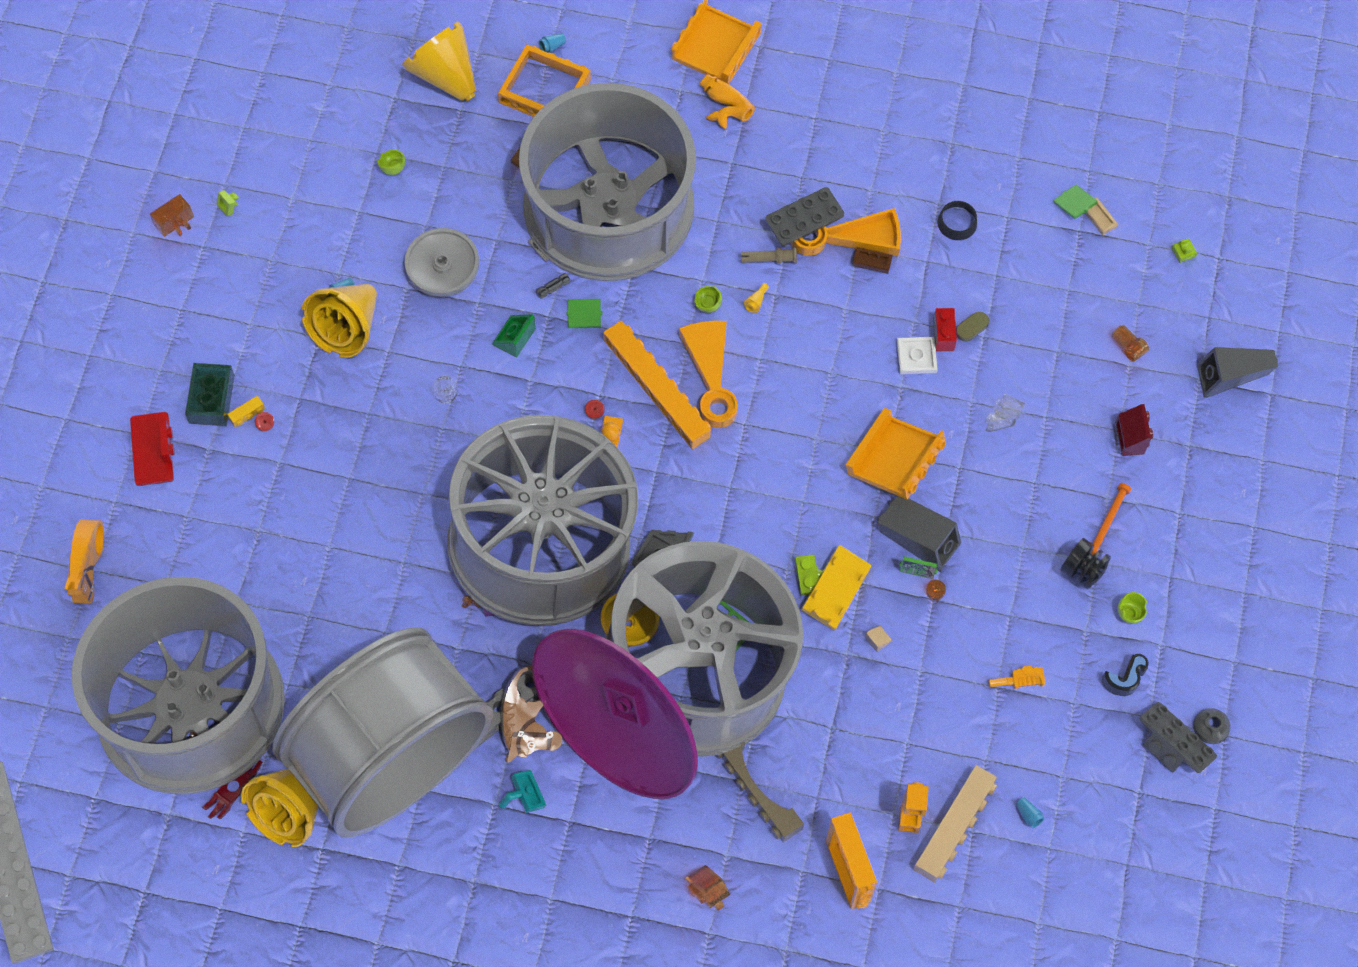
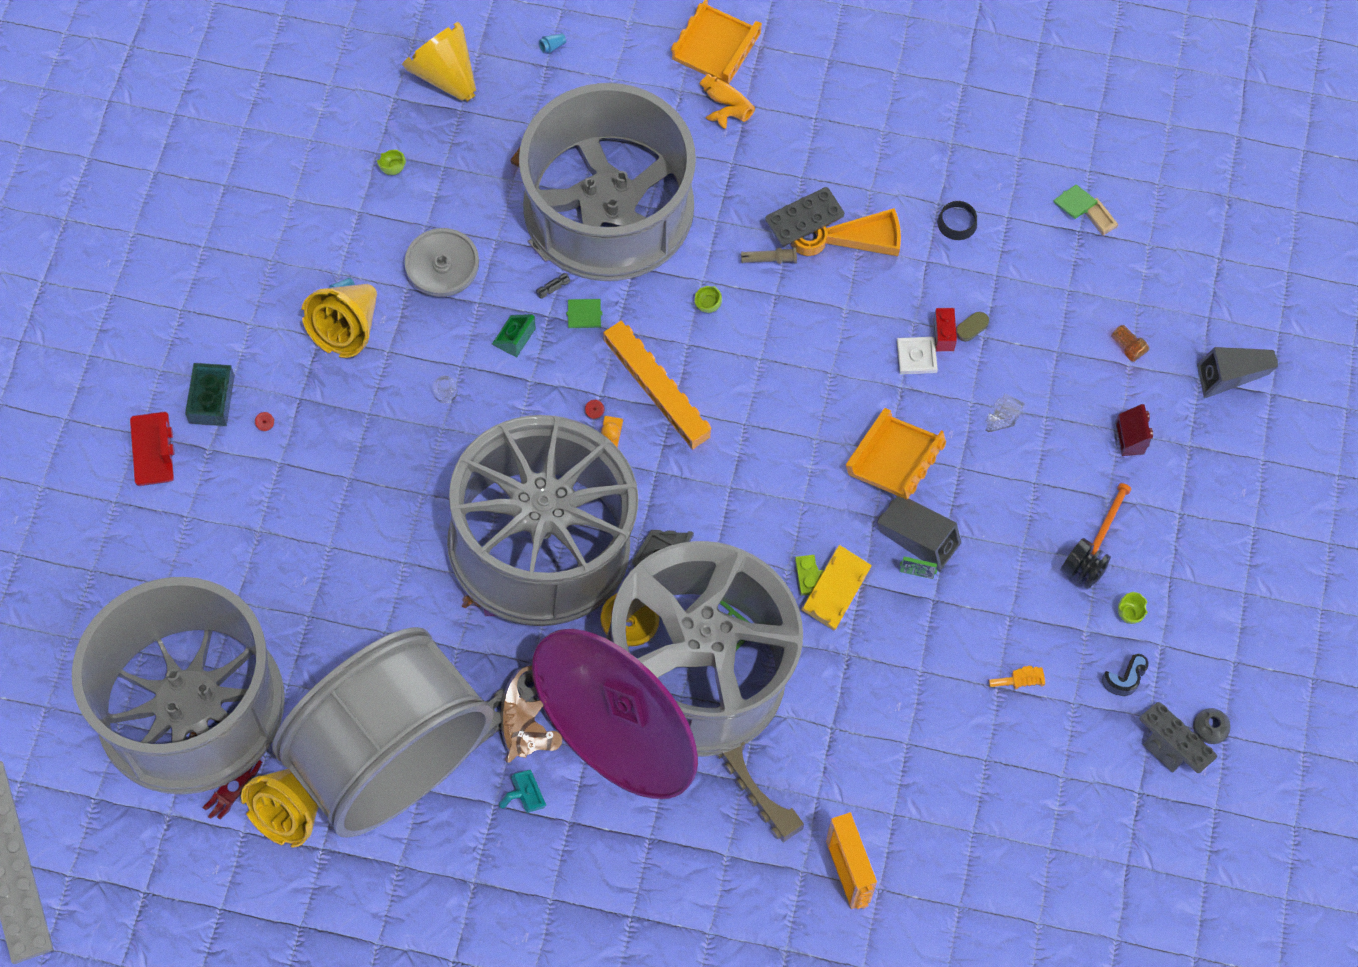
(85, 552): light orange animal -> none
(172, 216): clear orange brick -> none
(227, 202): lime tile -> none
(246, 411): yellow piece -> none
(526, 105): light orange window -> none
(706, 348): light orange piece -> none
(707, 887): clear orange brick -> none
(754, 302): yellow cone -> none
(872, 260): reddish brown plate -> none
(877, 638): tan slope -> none
(913, 807): light orange arch -> none
(935, 589): clear orange tile -> none
(955, 823): tan brick -> none
(1030, 813): dark azure cone -> none
(1184, 250): lime tile -> none

